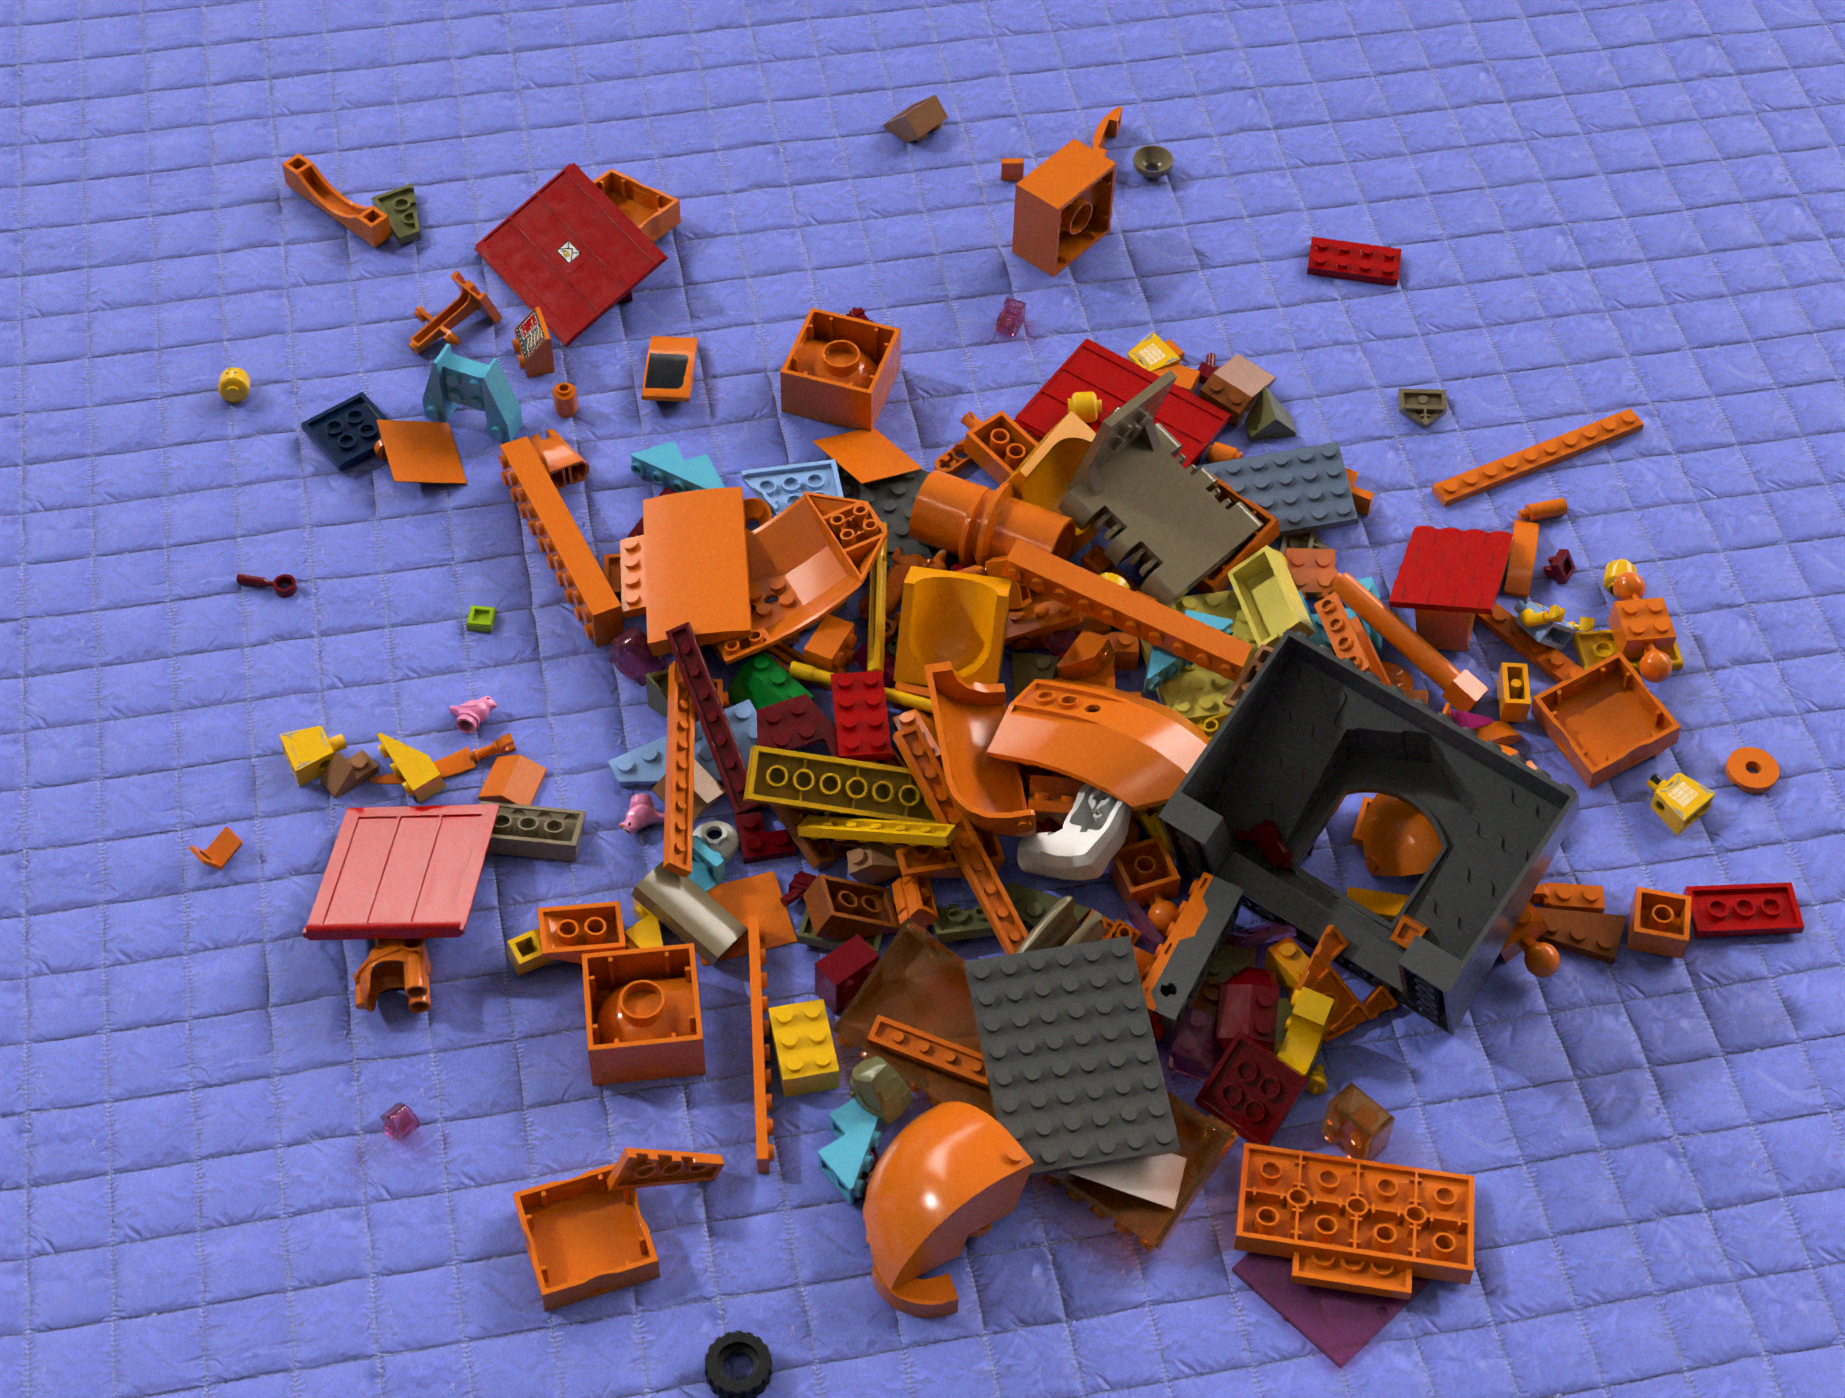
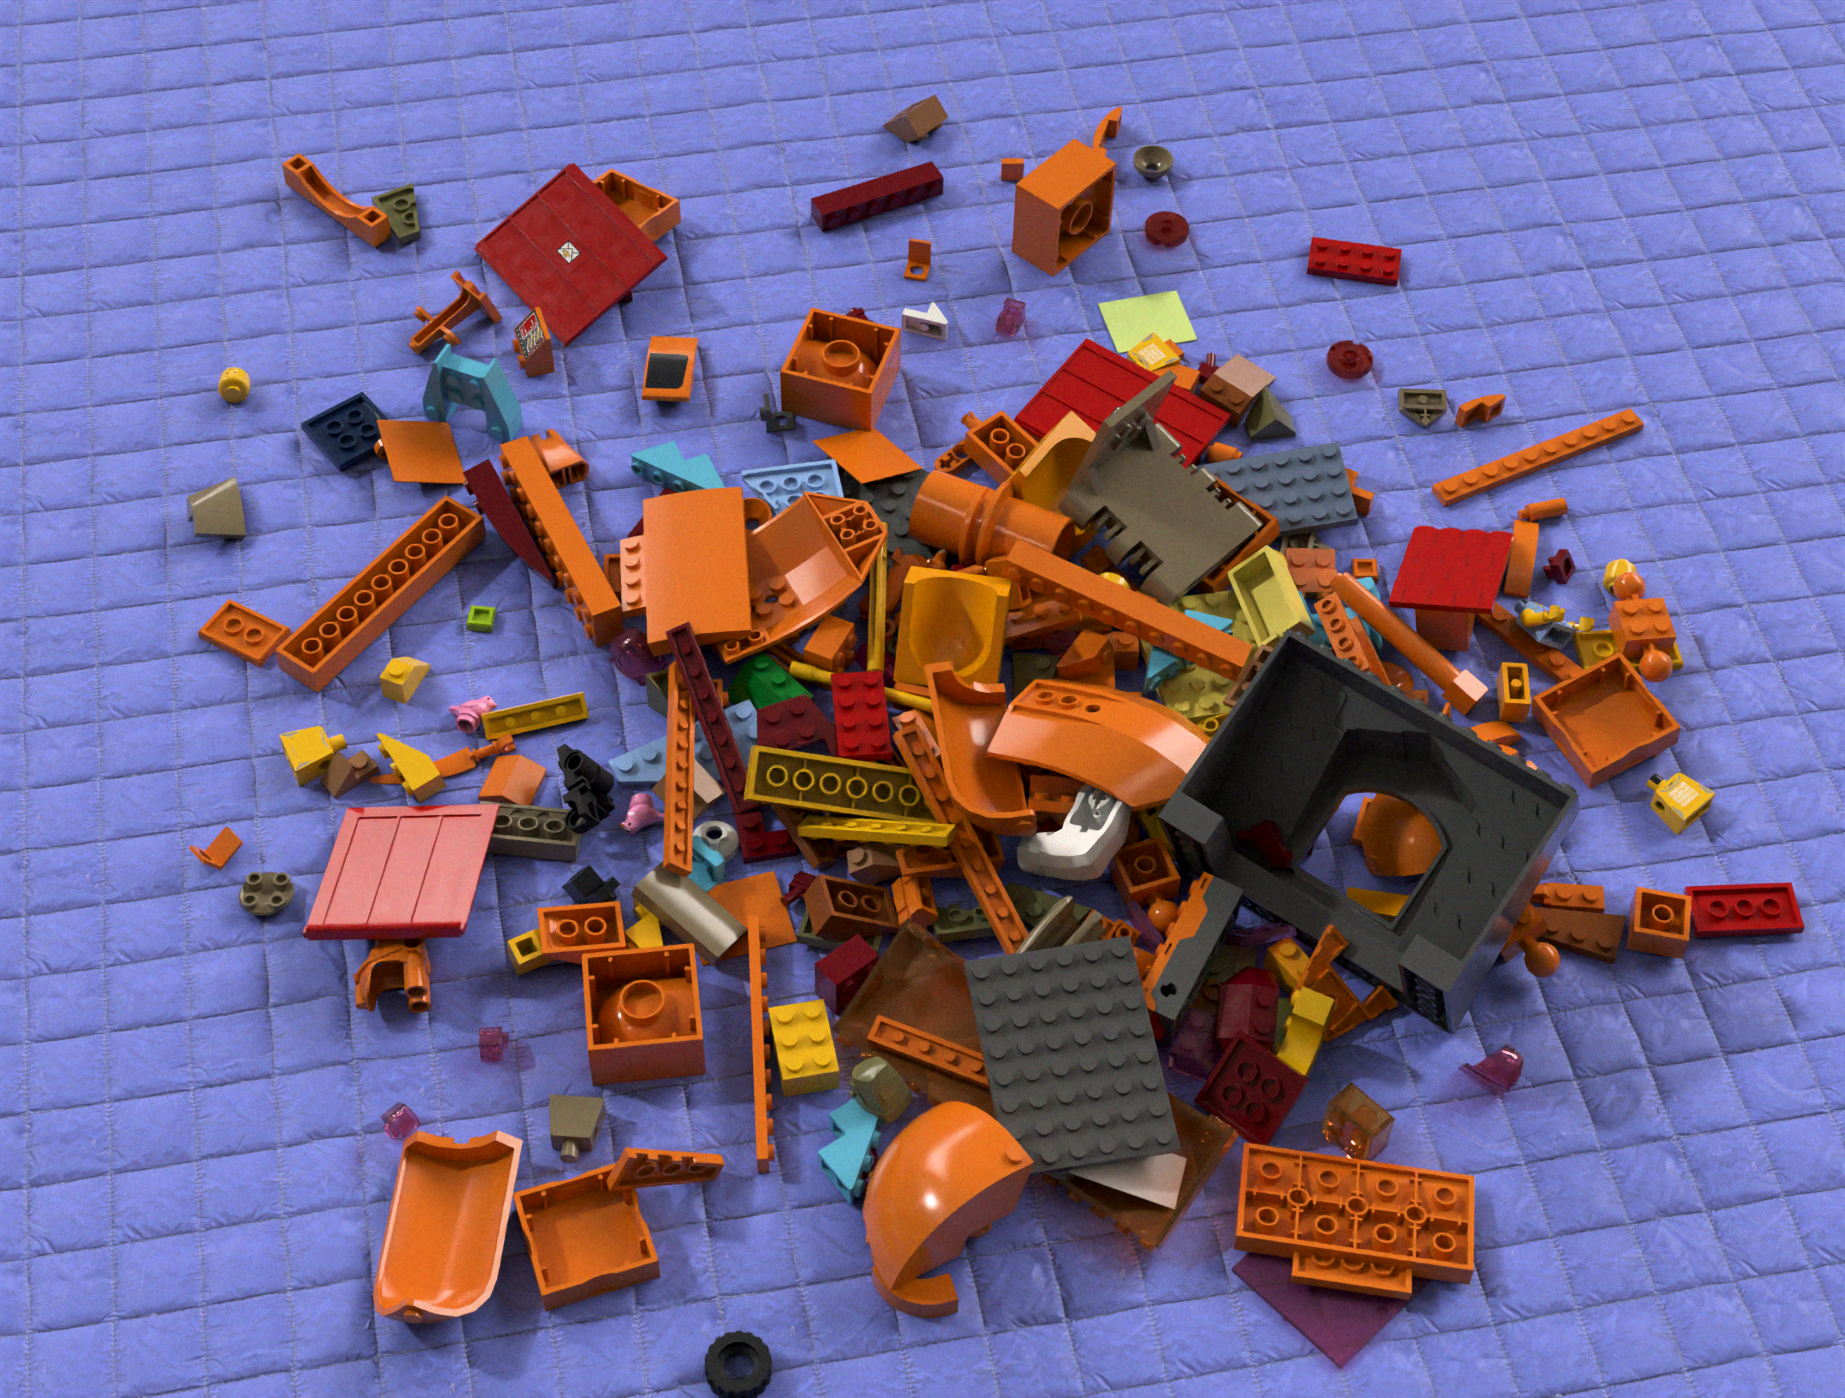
(217, 511): none -> dark tan slope
(244, 633): none -> orange tile
(263, 582): dark red piece -> none
(266, 893): none -> dark tan dish
(380, 593): none -> orange brick
(402, 678): none -> yellow slope
(445, 1226): none -> orange panel
(492, 1043): none -> clear pink plate
(504, 517): none -> dark red wedge
(535, 715): none -> yellow plate
(565, 399): orange brick -> none
(575, 1124): none -> dark tan torso
(587, 789): none -> black plate
(589, 888): none -> black brick
(769, 418): none -> dark grey bracket
(877, 196): none -> dark red brick
(918, 257): none -> orange bracket
(928, 324): none -> slope
(1085, 406): yellow head -> none
(1137, 317): none -> yellowish green piece
(1166, 229): none -> clear red plate
(1318, 1081): yellow hair -> none
(1349, 359): none -> clear red plate
(1364, 568): none -> orange tile
(1407, 930): orange tile -> none
(1469, 720): dark pink slope -> none
(1483, 408): none -> orange slope
(1498, 1070): none -> clear pink helmet
(1755, 758): orange tile -> none

